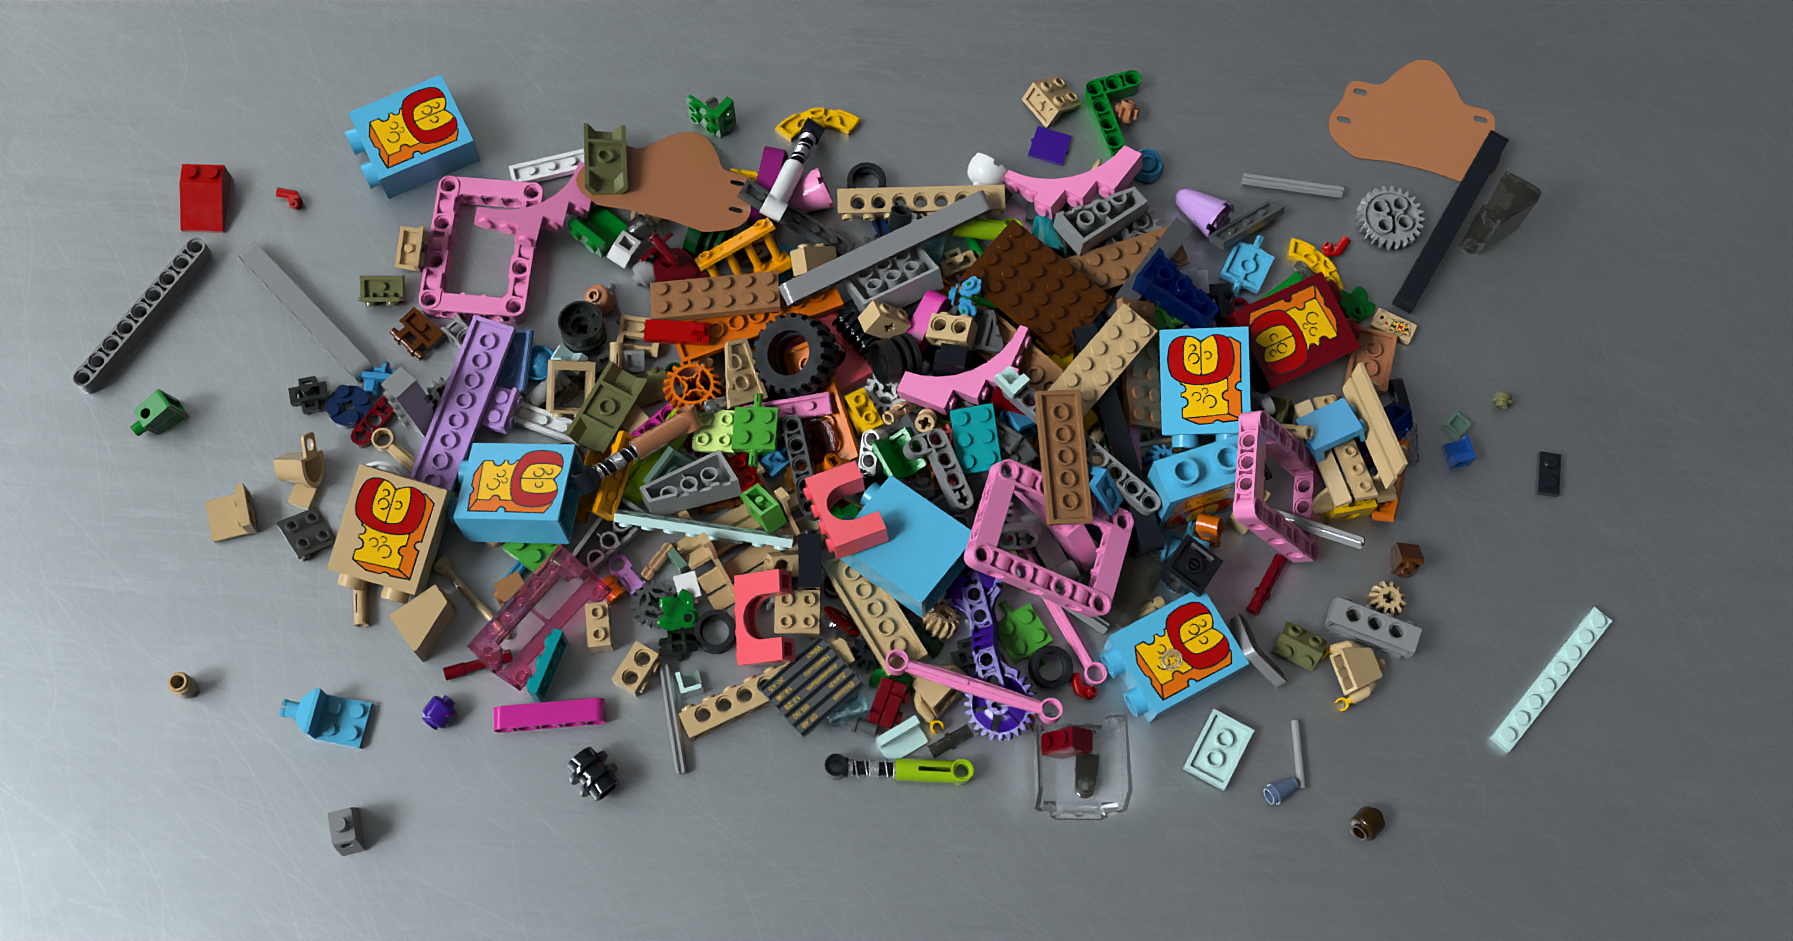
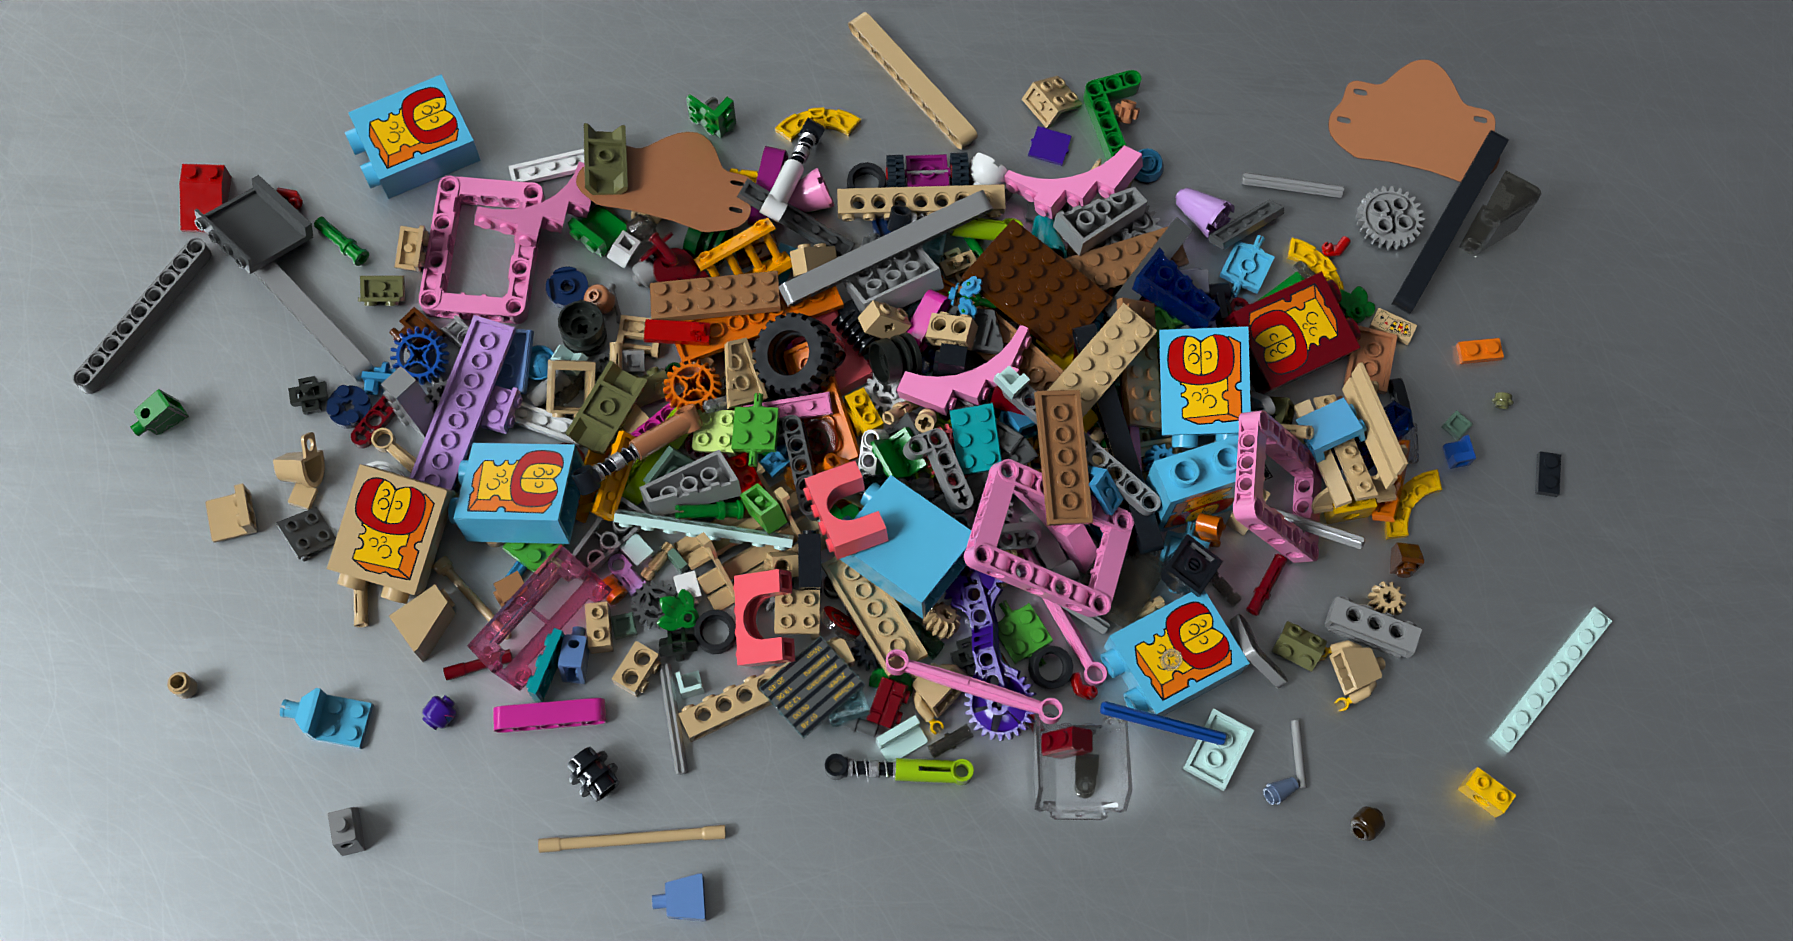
(256, 226): none -> dark grey panel
(347, 245): none -> green pin
(428, 349): none -> blue gear
(557, 281): none -> dark blue plate
(558, 844): none -> tan piece
(574, 657): none -> medium blue torso
(624, 625): none -> sand green tile
(636, 549): none -> light aqua panel
(683, 899): none -> medium blue torso
(719, 510): none -> green pin
(913, 80): none -> tan beam
(927, 170): none -> plate
(1162, 723): none -> blue axle
(1225, 589): none -> clear smoke axle
(1412, 492): none -> yellow tile
(1480, 351): none -> orange plate
(1486, 792): none -> yellow brick

